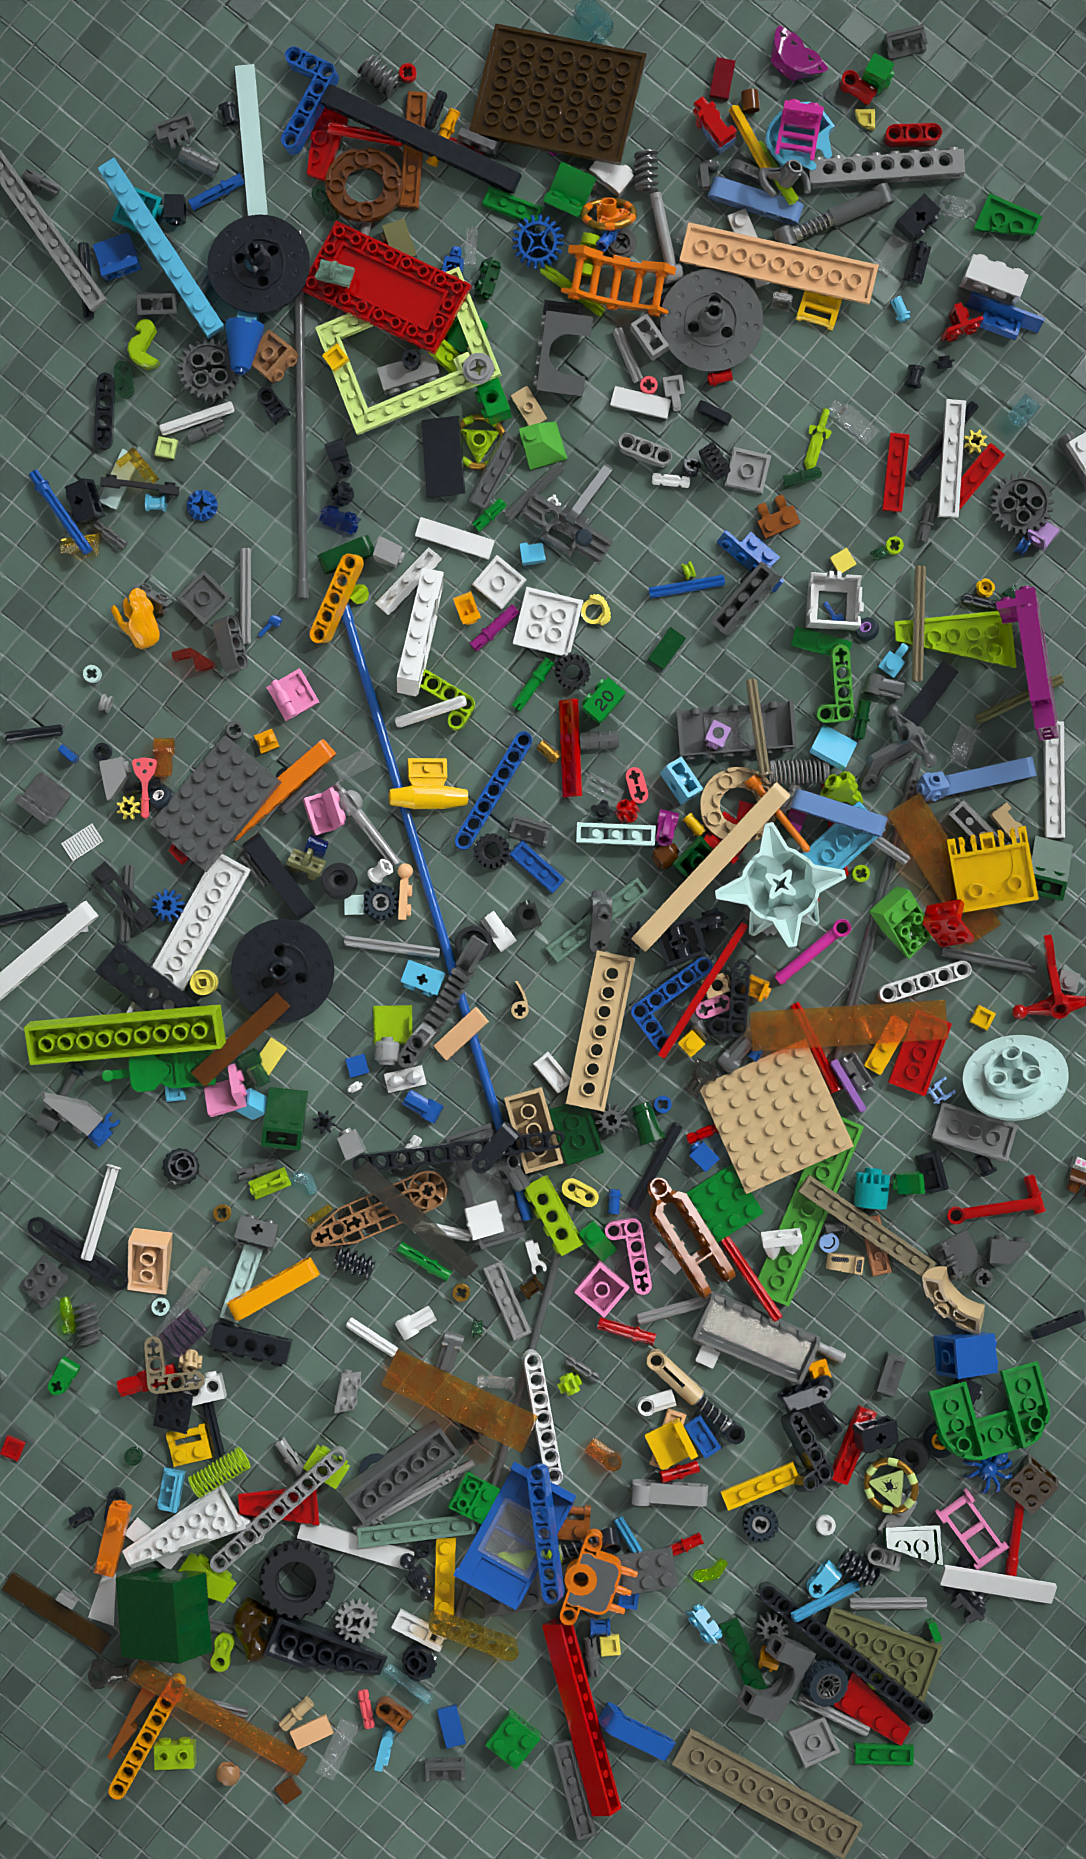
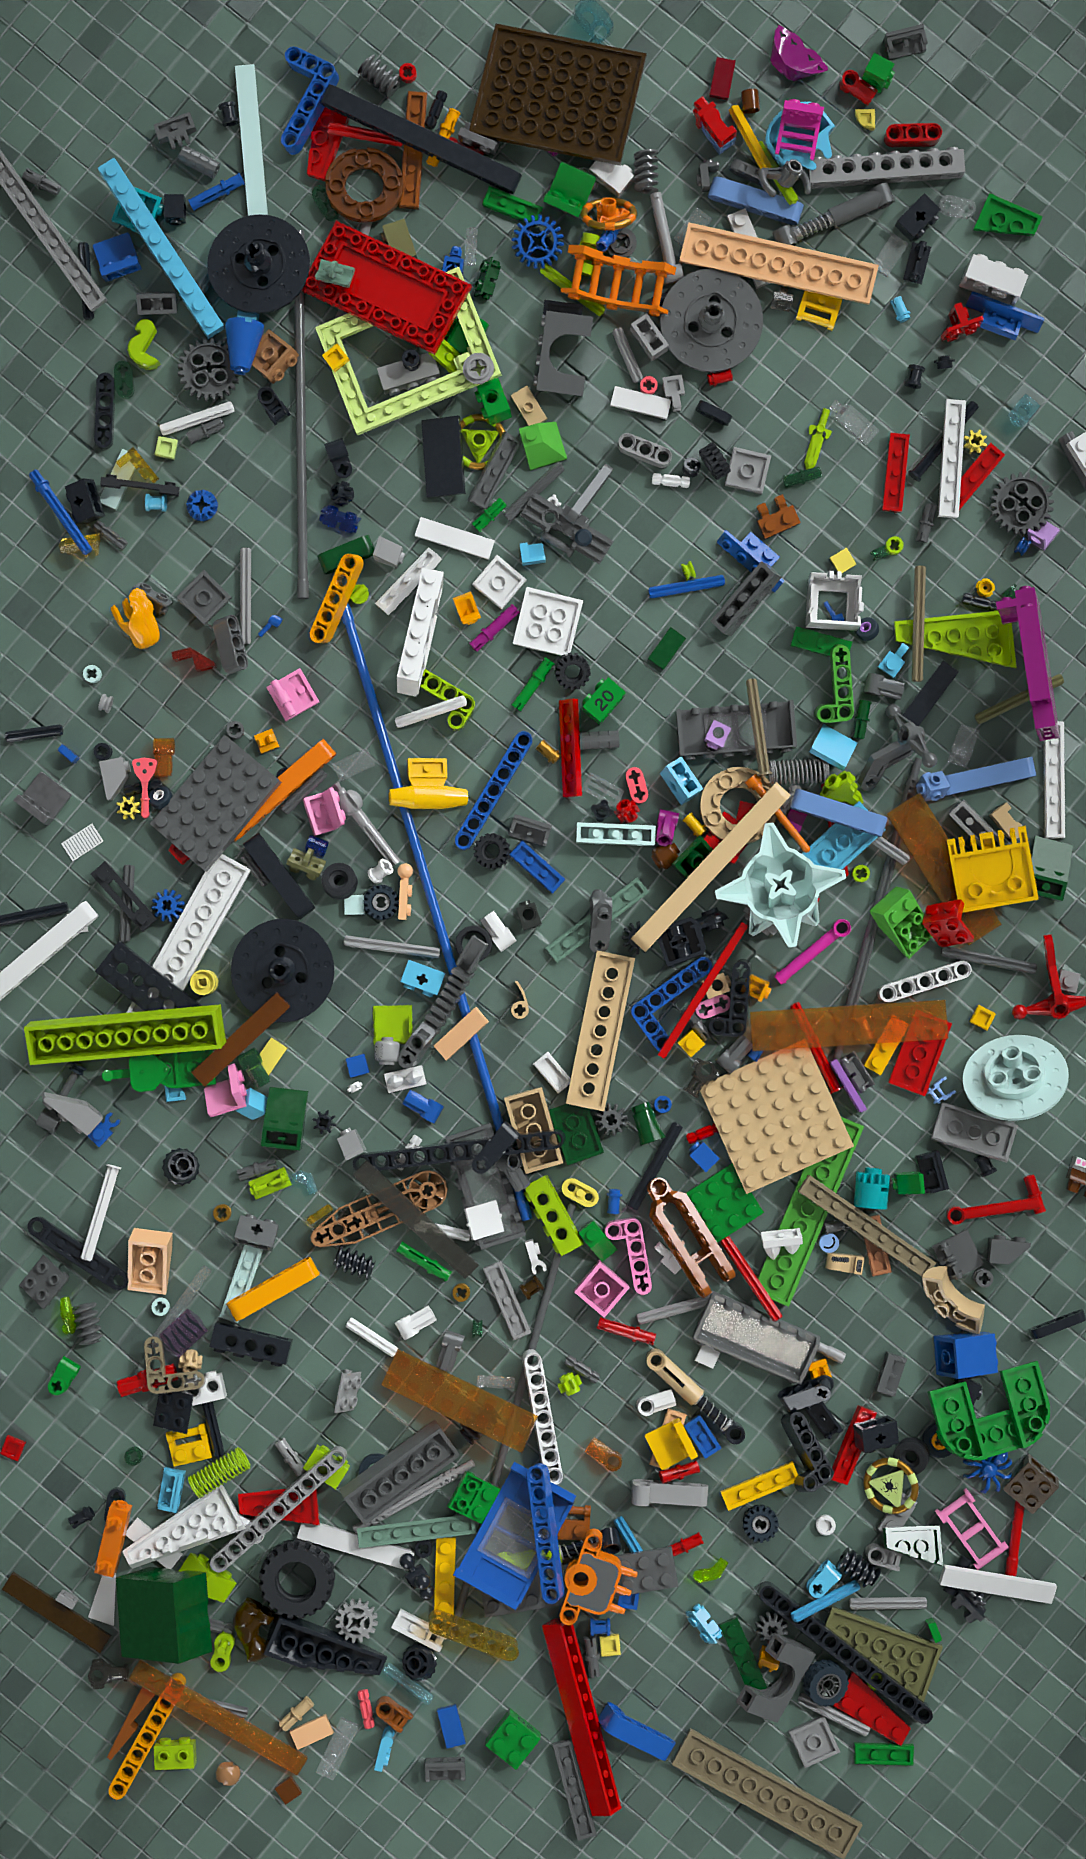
(604, 618): light yellow piece -> none

